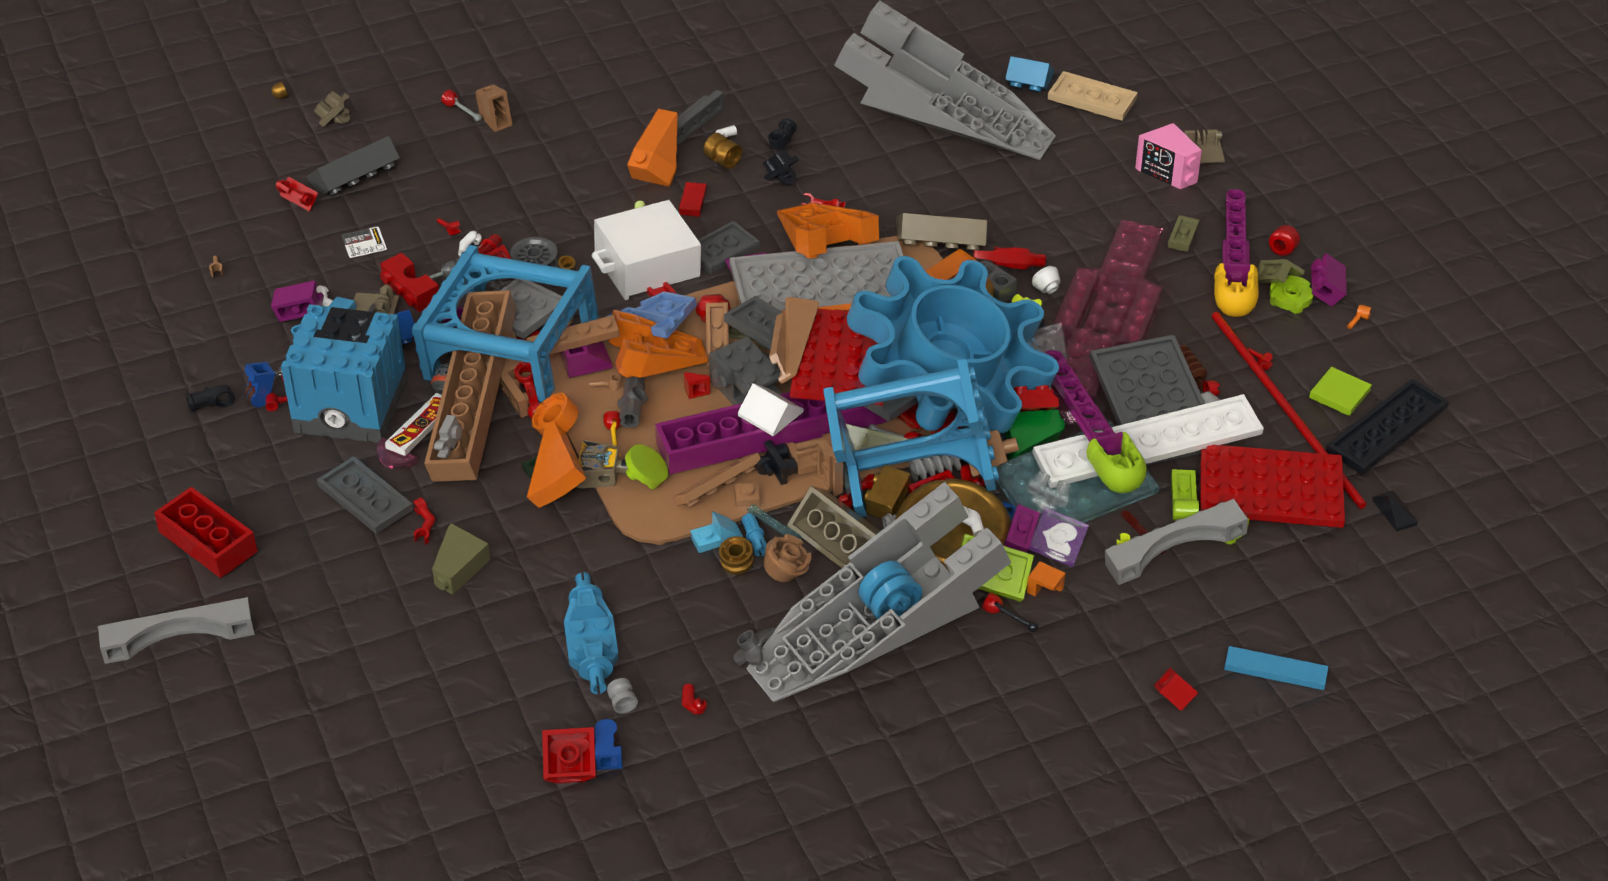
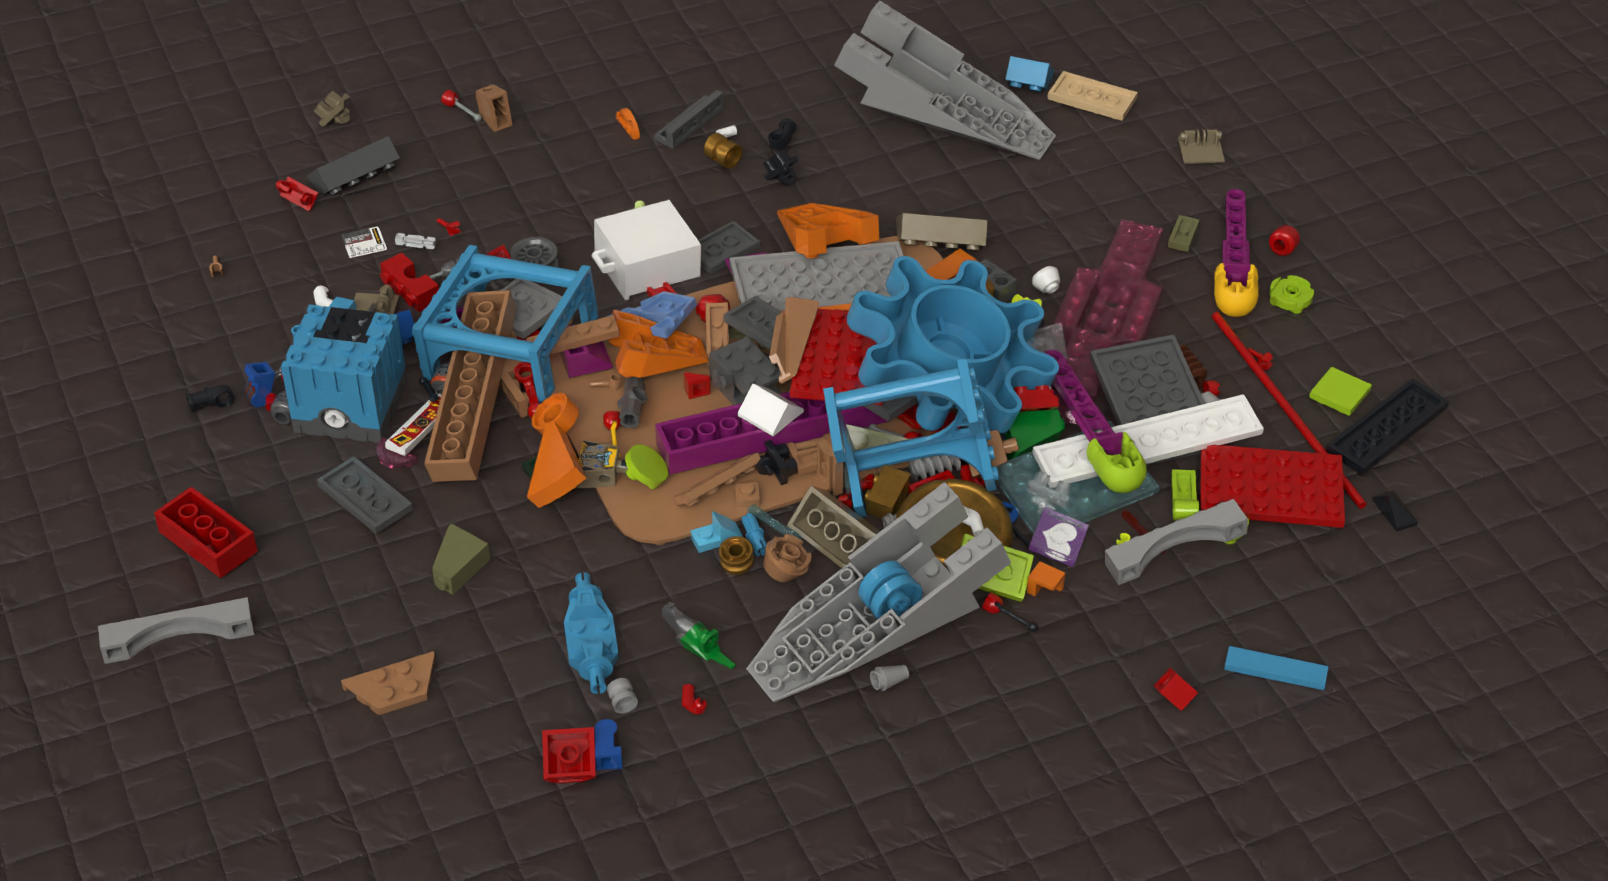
(279, 91): pearl gold hinge -> none
(280, 409): none -> flat silver head
(293, 300): magenta brick -> none
(393, 685): none -> medium nougat wing
(415, 241): none -> light grey axle
(421, 508): red arm -> none
(432, 396): none -> black hinge
(449, 434): light grey plate -> none
(471, 237): white arm -> none
(490, 244): red axle -> none
(565, 261): pearl gold hinge -> none
(628, 122): none -> orange tile
(656, 150): orange wedge -> none
(692, 199): red tile -> none
(695, 636): none -> green animal
(751, 646): flat silver animal -> none
(835, 202): red arm -> none
(888, 676): none -> light grey cone
(1012, 257): red animal -> none
(1022, 528): magenta plate -> none
(1169, 156): bright pink slope -> none
(1277, 271): olive panel -> none
(1328, 279): magenta brick -> none
(1362, 312): orange hand -> none

